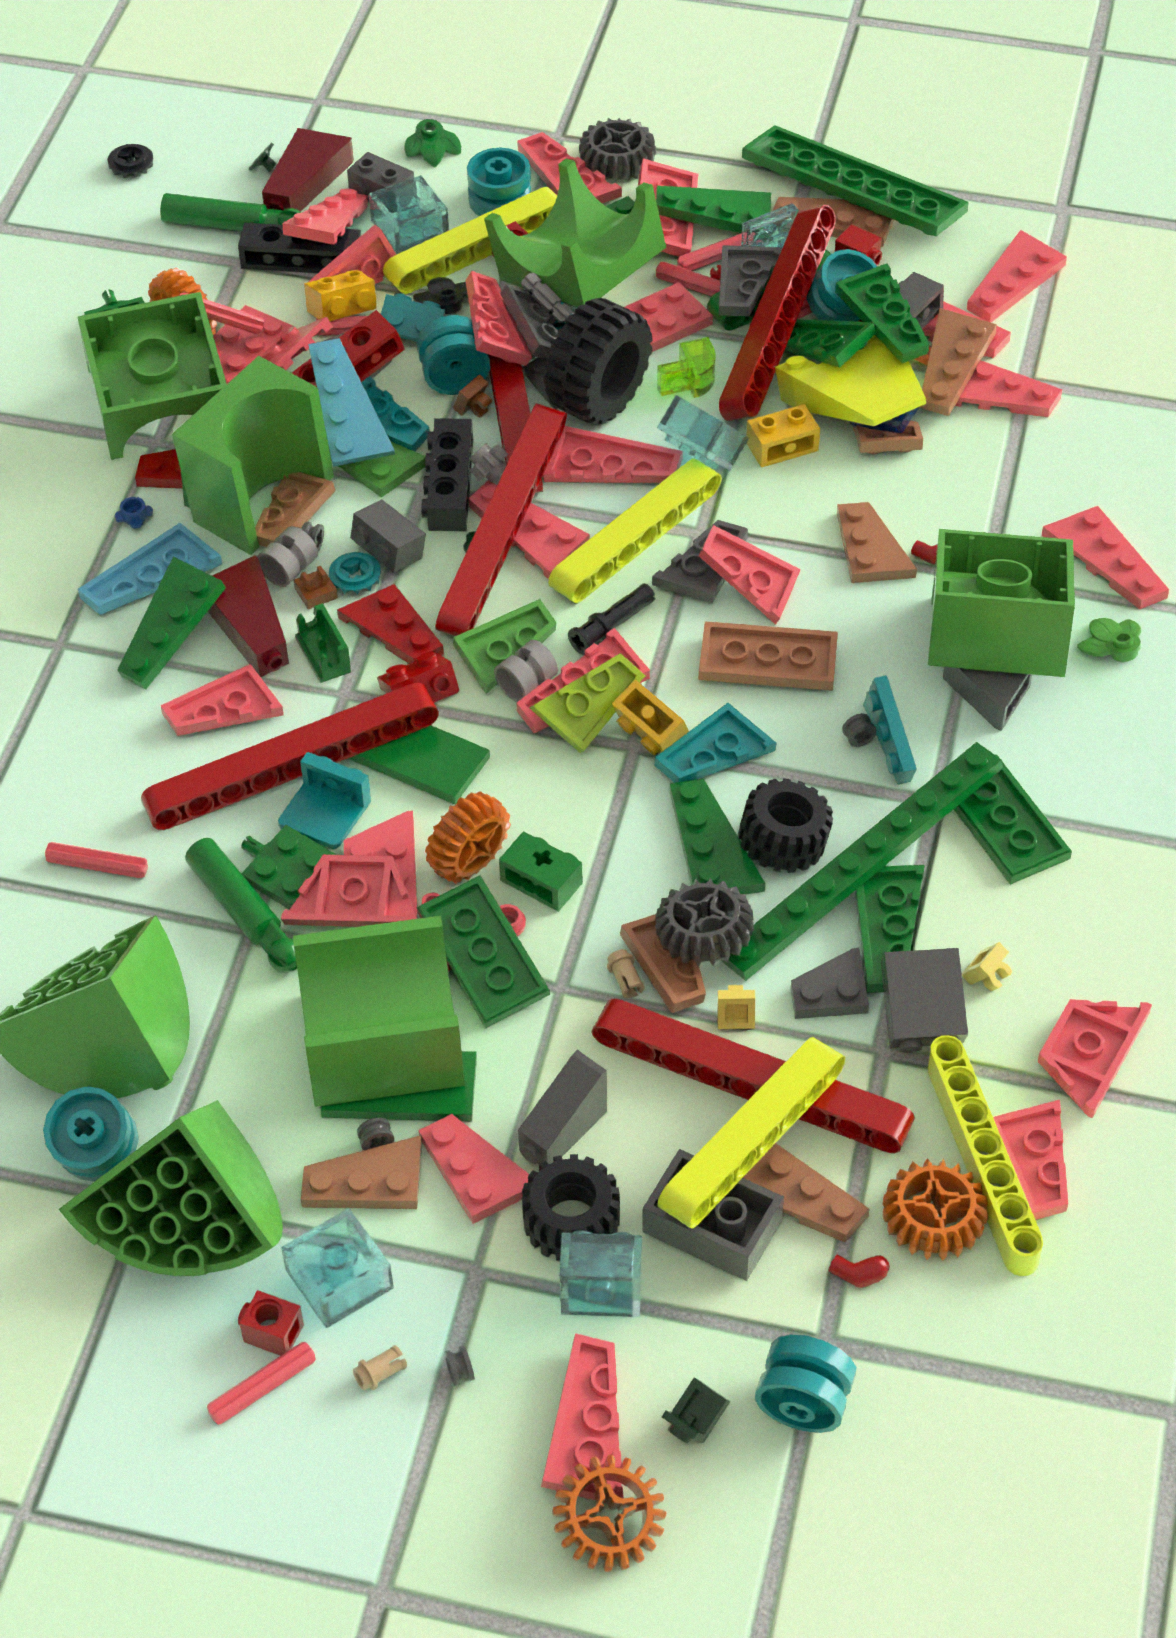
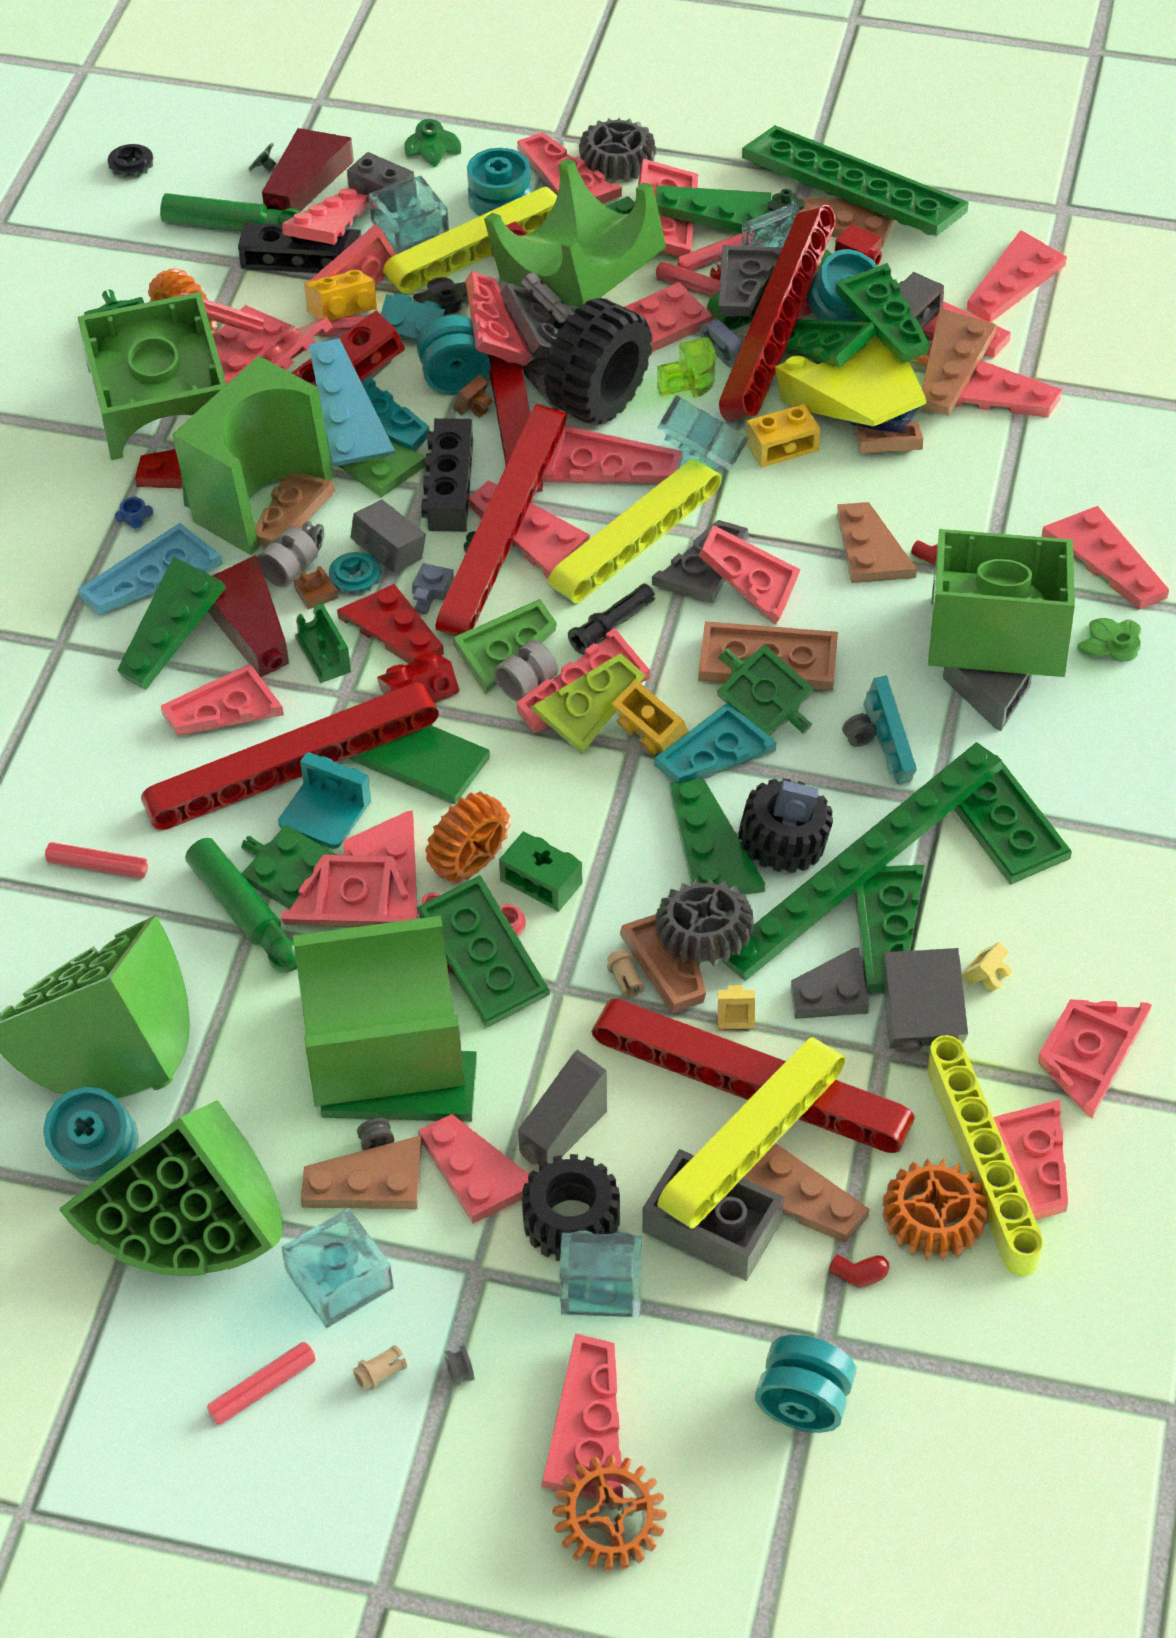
(277, 1337): red brick -> none
(430, 584): none -> sand blue plate
(488, 462): light grey gear -> none
(696, 1412): dark green bracket -> none
(723, 340): none -> sand blue beam
(765, 690): none -> green plate
(785, 198): none -> dark green plant
(795, 803): none -> sand blue plate

